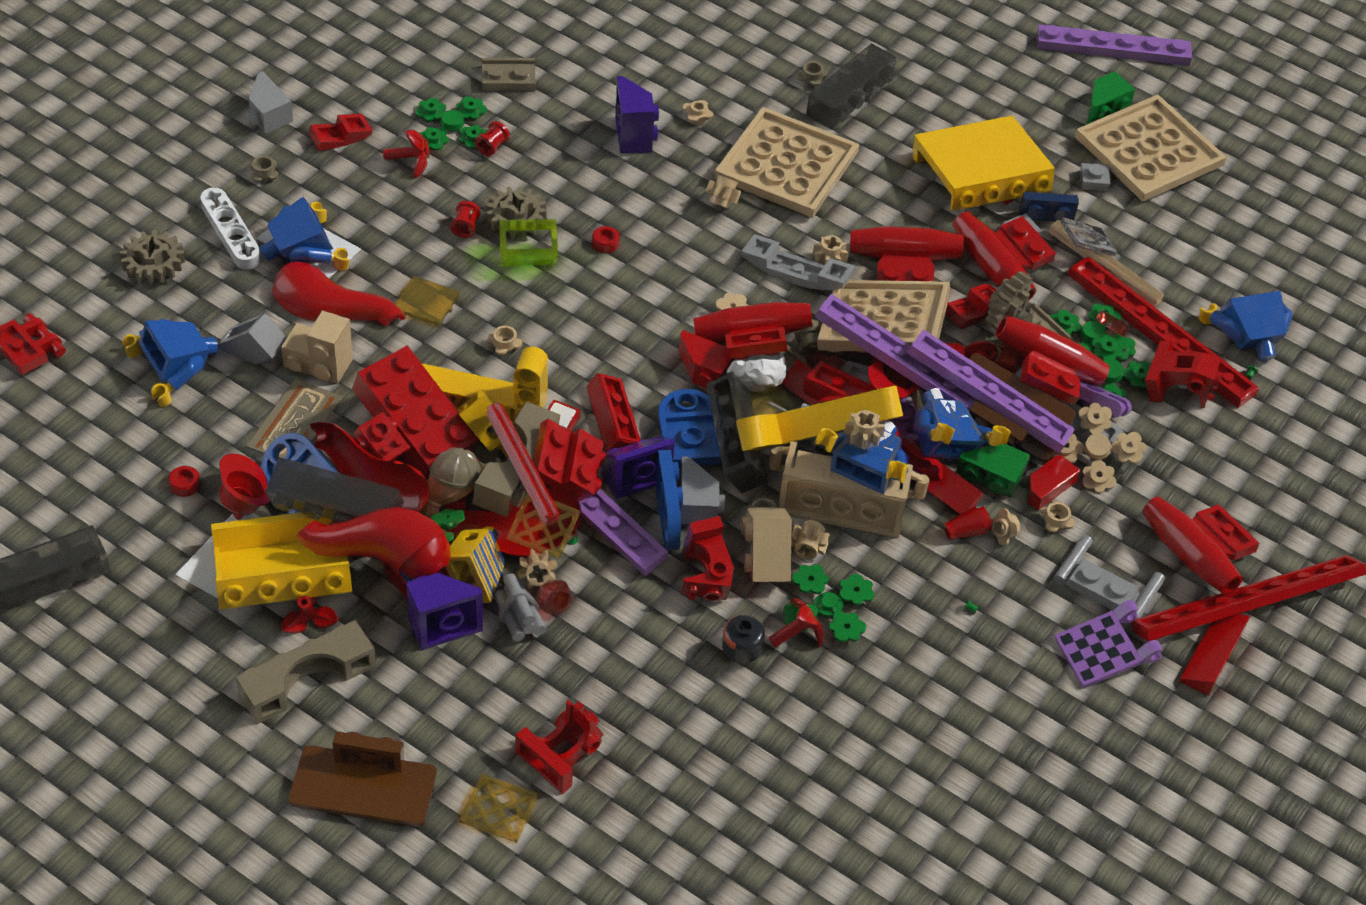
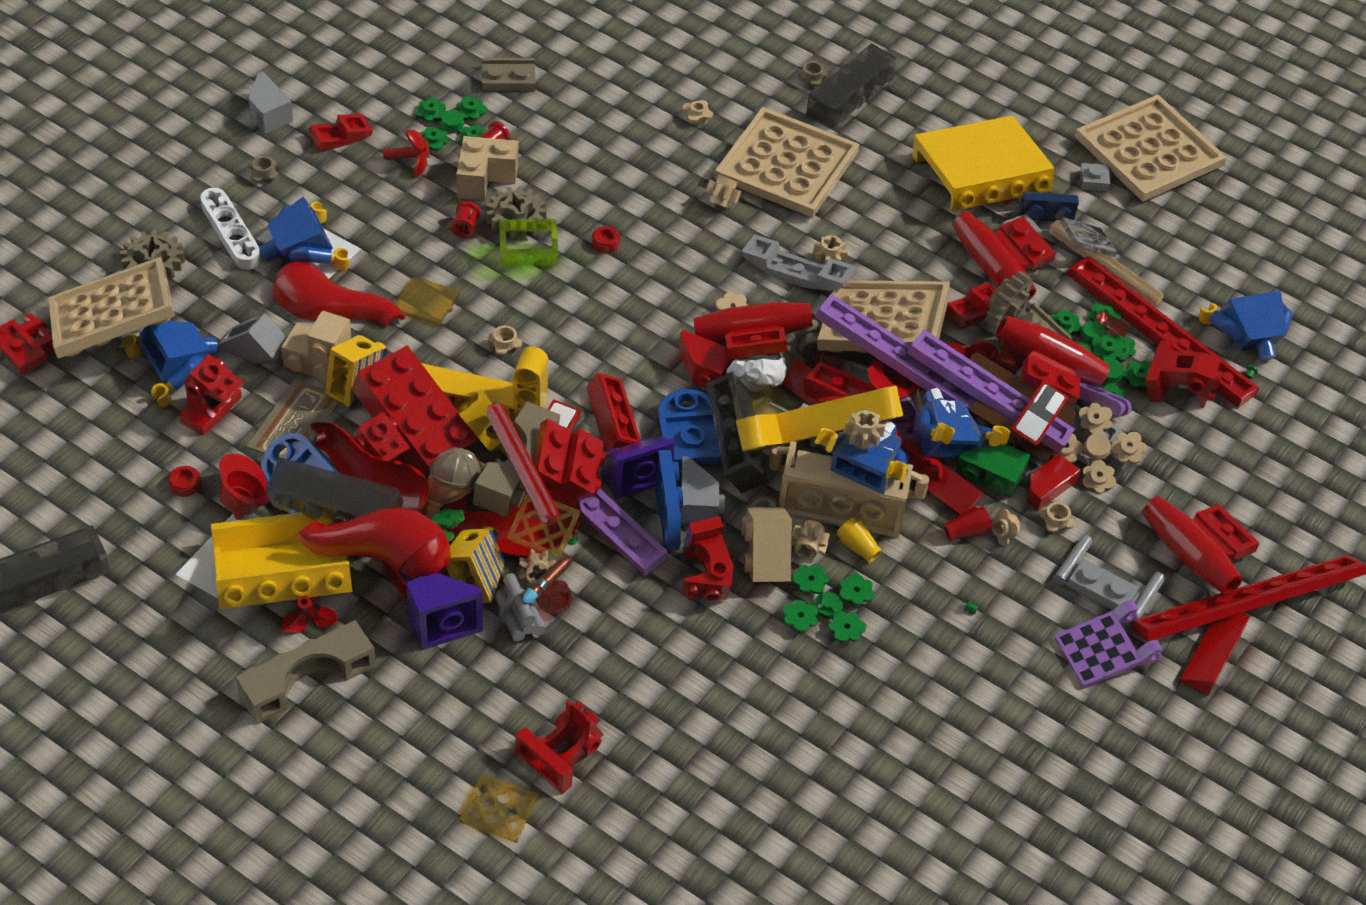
(110, 308): none -> tan plate
(207, 382): none -> red tile
(344, 364): none -> yellow torso
(364, 780): reddish brown bracket -> none
(484, 162): none -> tan brick
(547, 579): none -> copper piece
(635, 117): dark purple slope -> none
(743, 639): black head -> none
(804, 619): red plant -> none
(858, 539): none -> yellow cone
(906, 251): red plate -> none
(1039, 413): none -> slope
(1109, 96): green slope -> none
(1114, 45): medium lavender plate -> none

